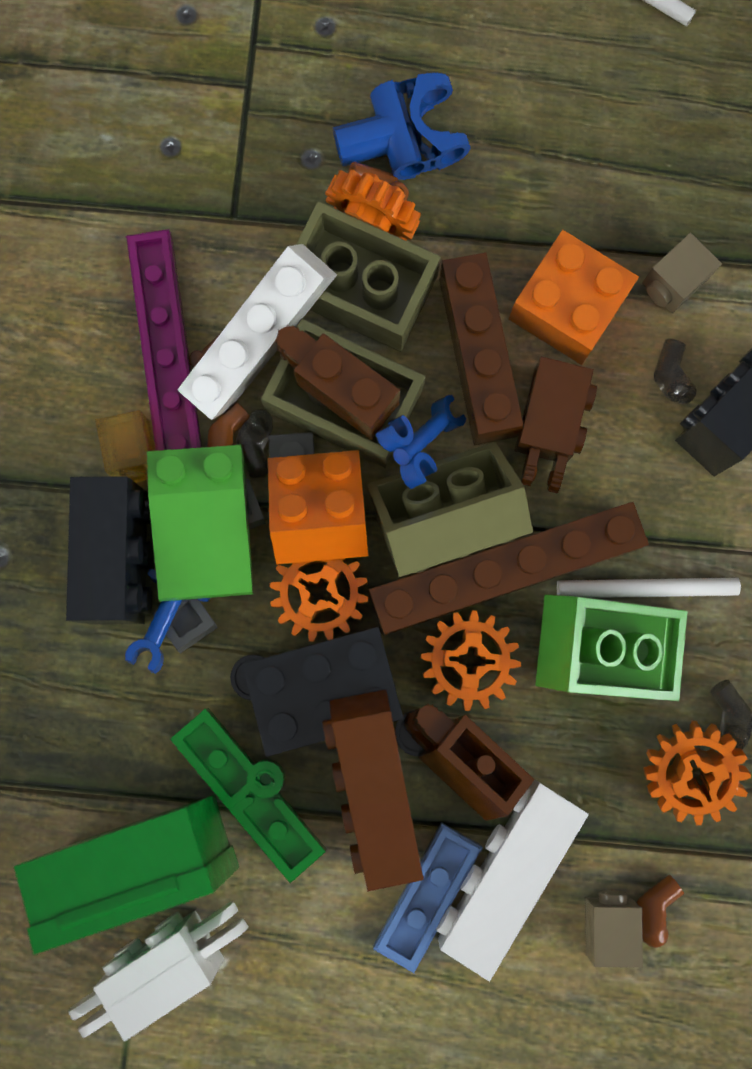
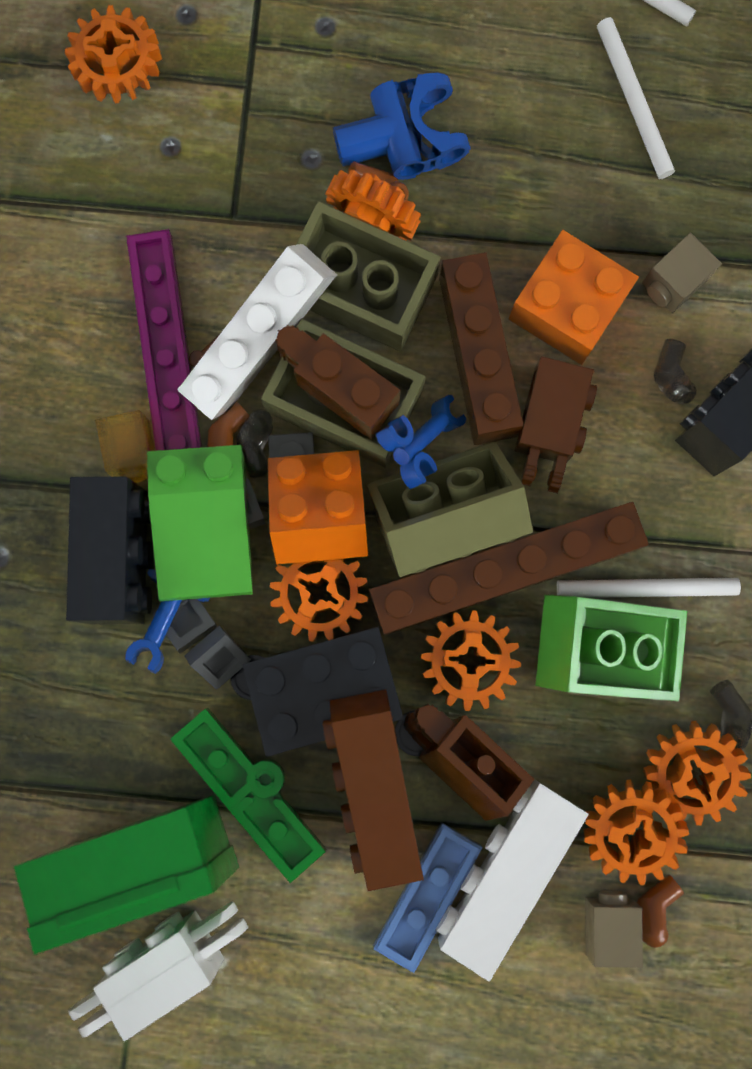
(112, 53): none -> orange gear
(217, 657): none -> dark grey plate
(635, 98): none -> white bar
(649, 847): none -> orange gear

